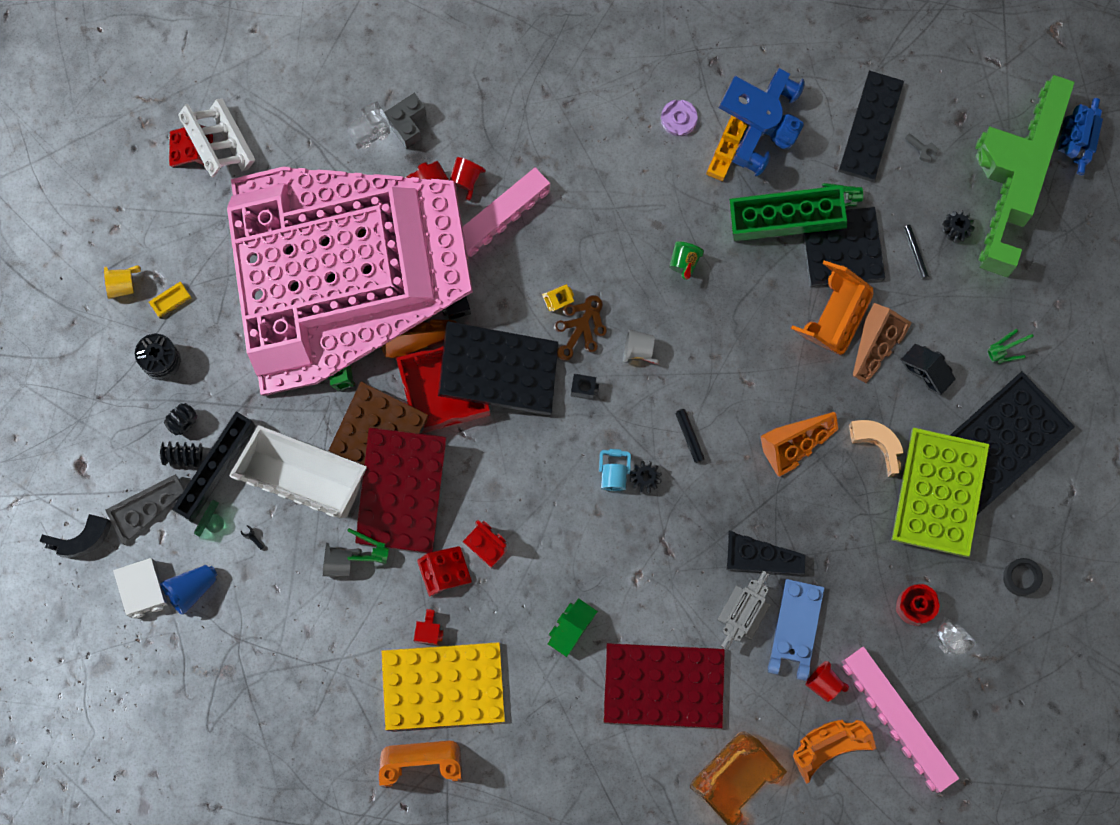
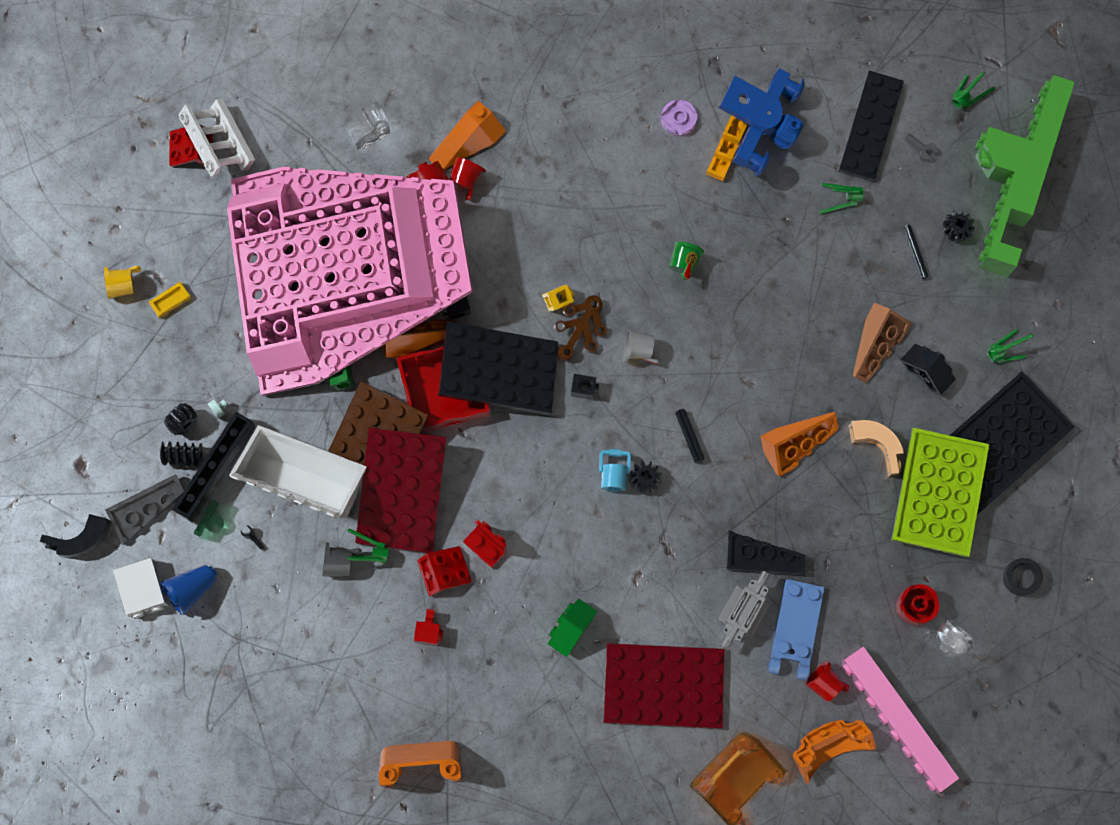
(163, 365): black wheel -> none
(217, 408): none -> light aqua tile
(403, 118): dark grey brick -> none
(442, 686): yellow plate -> none
(471, 134): none -> orange wedge
(504, 210): bright pink brick -> none
(788, 213): green brick -> none
(842, 313): orange windscreen -> none
(852, 247): black plate -> none
(962, 98): none -> green plant
(1081, 134): blue piece -> none

